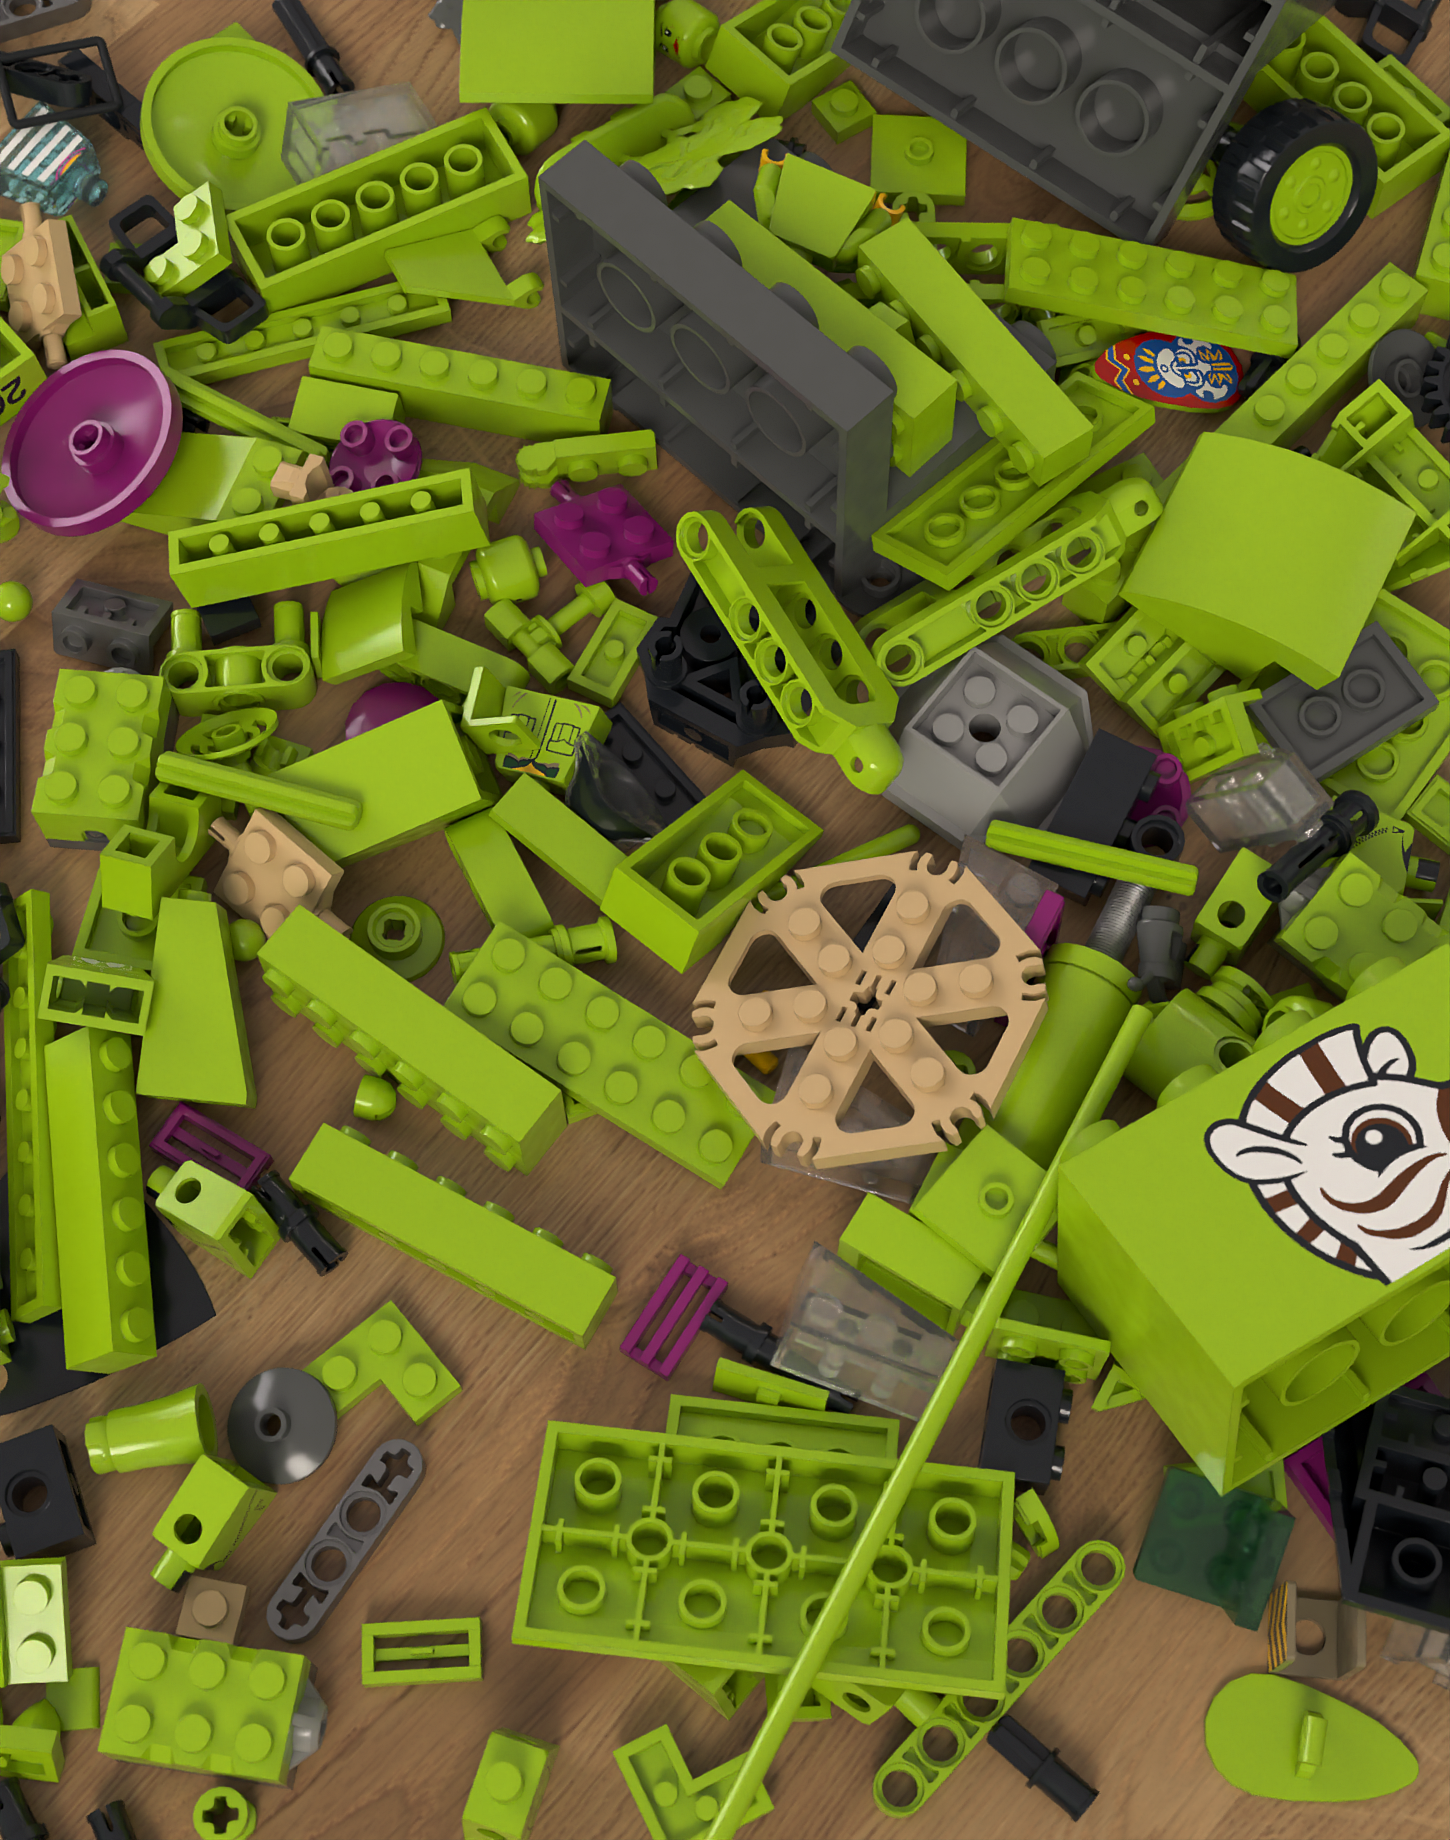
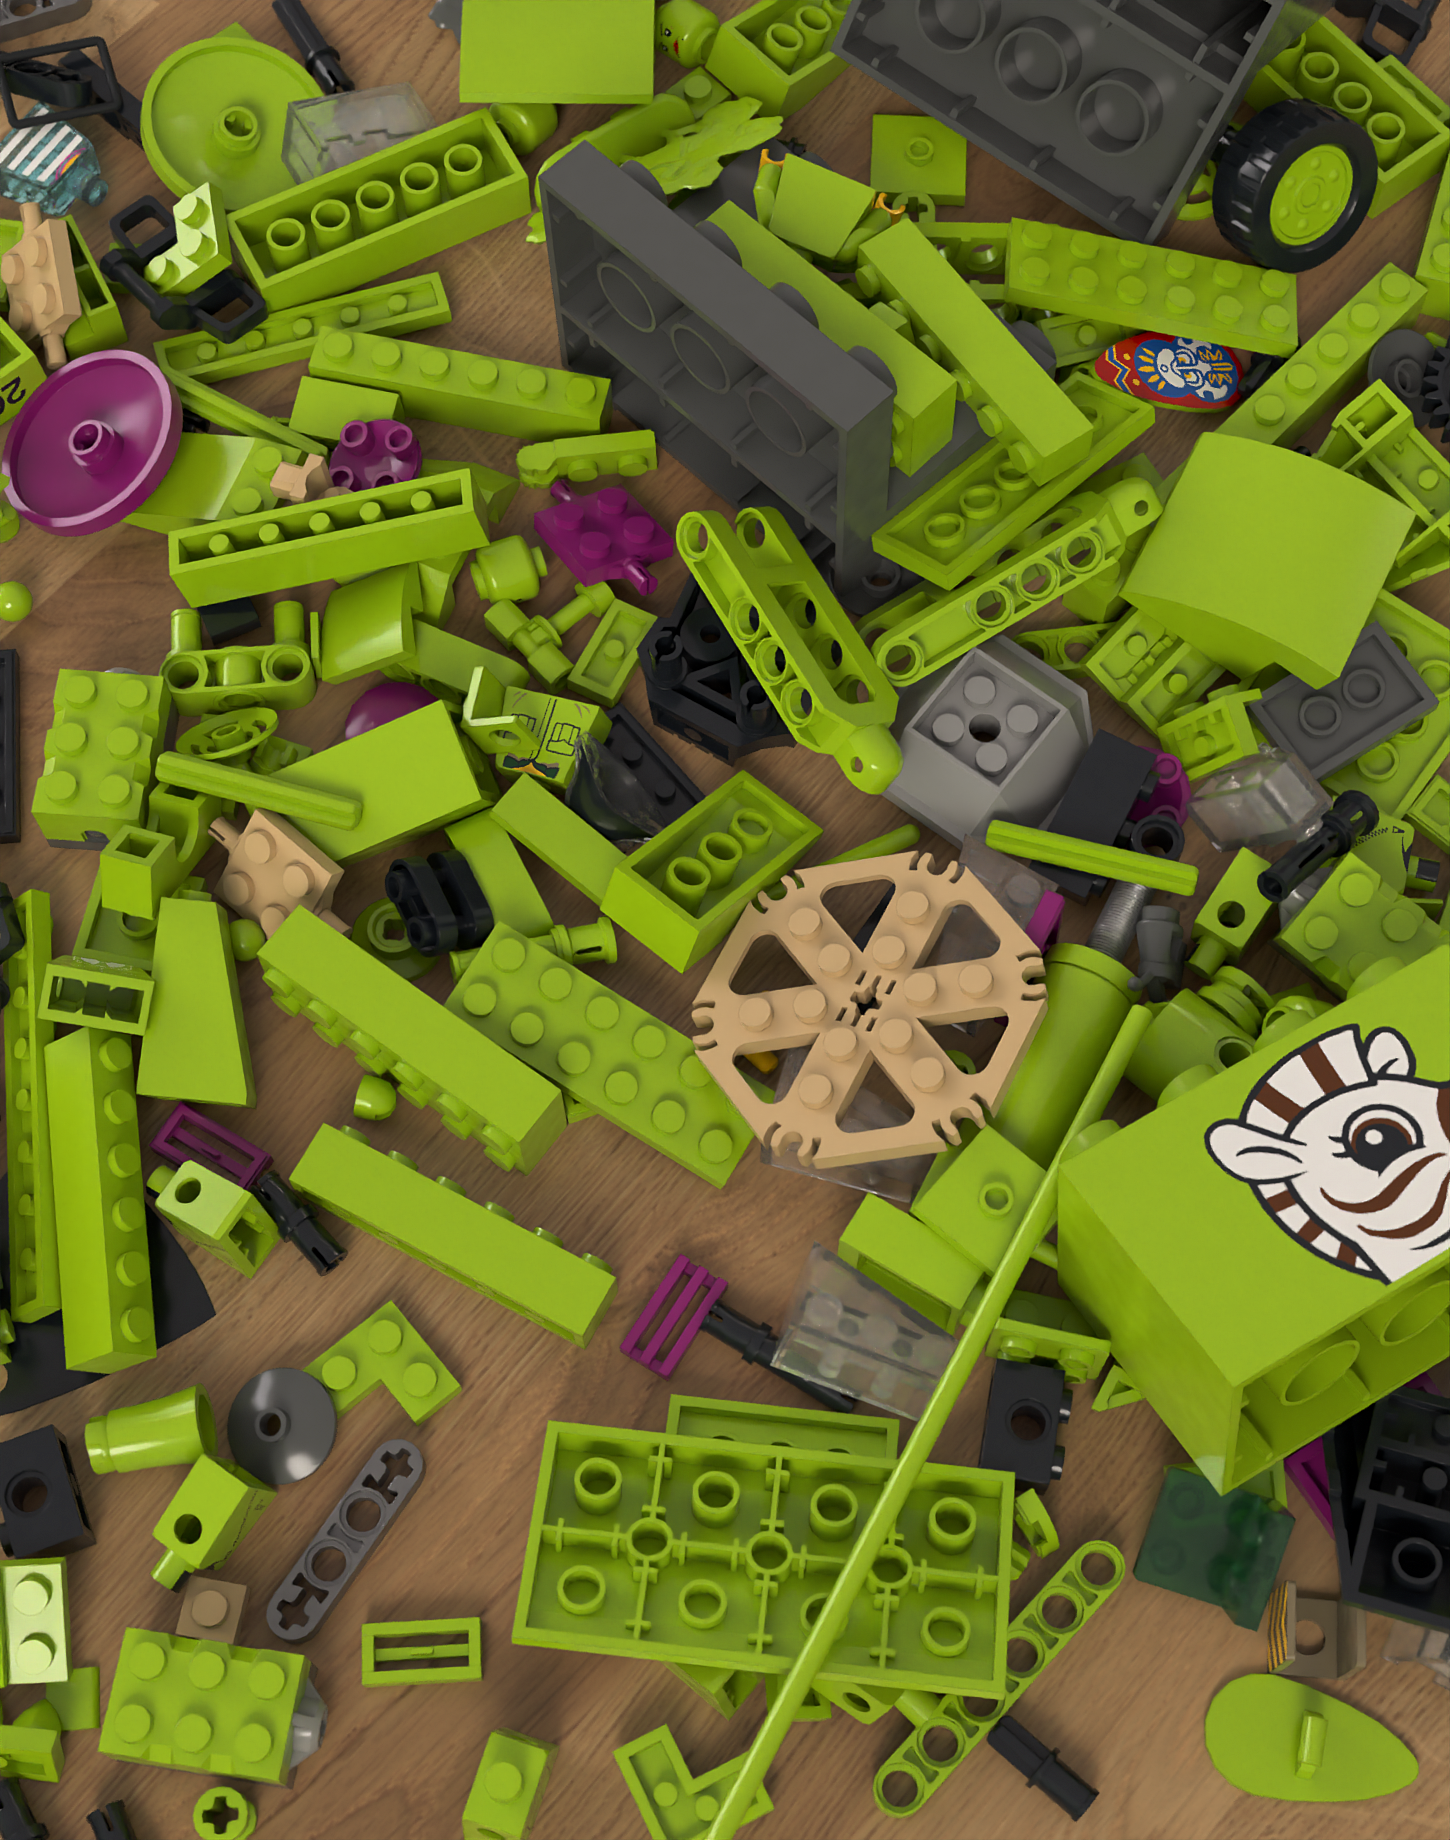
(109, 626): flat silver bracket -> none
(439, 902): none -> black brick
(461, 269): lime flag -> none
(765, 1387): lime piece -> none
(843, 112): lime plate -> none

